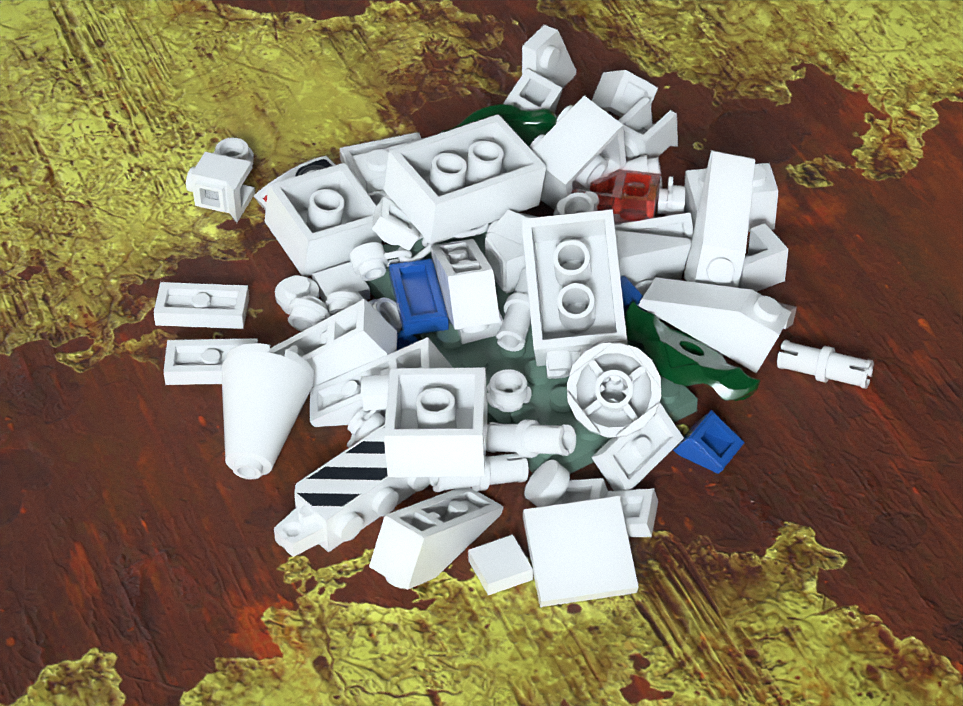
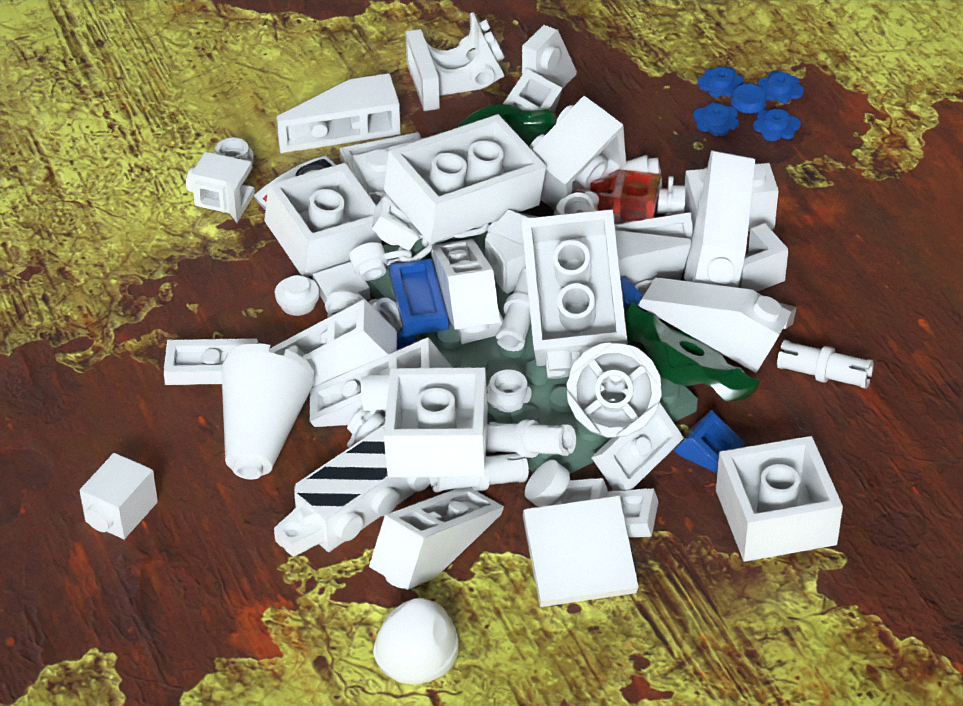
(118, 496): none -> white brick
(201, 305): white plate -> none
(307, 312): white plate -> none
(344, 114): none -> white slope
(416, 642): none -> white hat
(456, 69): none -> white tile
(500, 564): white tile -> none
(621, 91): white panel -> none
(645, 138): white window -> none
(748, 99): none -> blue plant
(778, 498): none -> white brick

